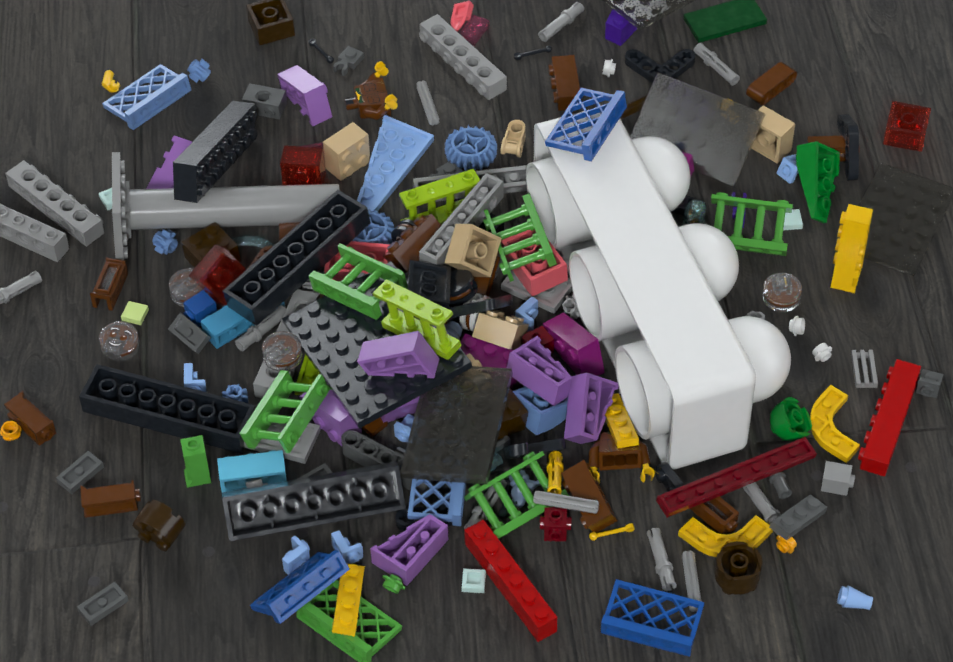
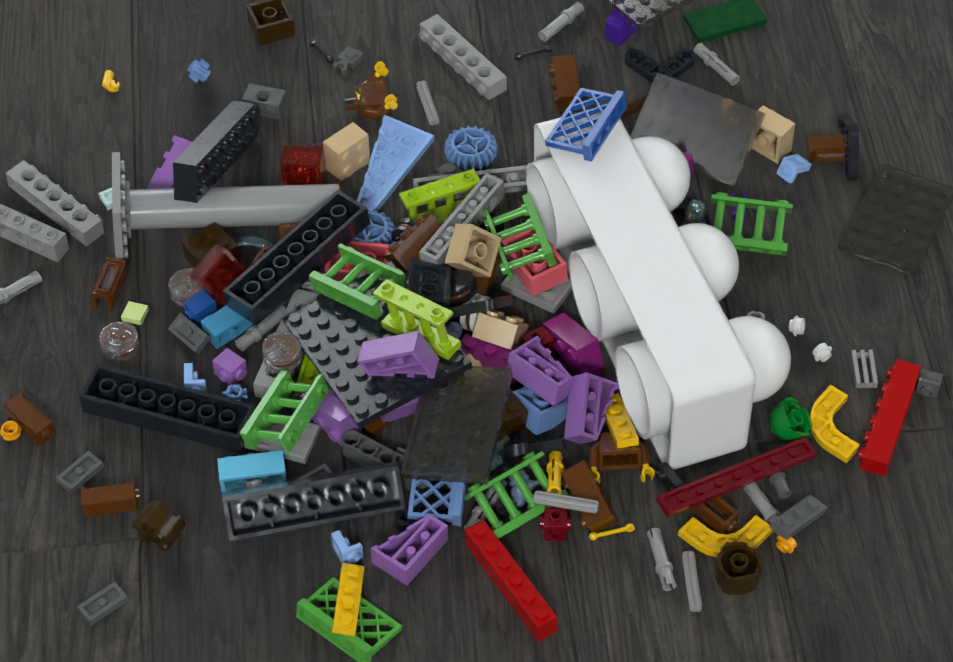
(152, 102): medium blue fence -> none
(165, 241): medium blue gear -> none
(195, 461): bright green window -> none
(230, 367): none -> medium lavender brick
(297, 556): light blue bracket -> none
(301, 585): blue fence -> none
(307, 92): medium lavender wedge -> none
(393, 583): bright green plate -> none
(403, 429): light blue bracket -> none
(460, 14): coral plate -> none
(473, 580): light aqua tile -> none
(474, 29): clear pink plate -> none
(514, 138): tan piece -> none
(528, 312): light blue bracket -> none
(570, 307): light grey gear -> none
(609, 67): white plate -> none
(643, 632): blue fence -> none
(771, 83): reddish brown beam -> none
(782, 292): clear head -> none
(793, 220): light aqua tile -> none
(817, 170): green wedge -> none
(837, 478): light grey brick -> none
(851, 247): yellow wedge -> none
(852, 598): light blue cone -> none
(907, 126): clear red brick -> none

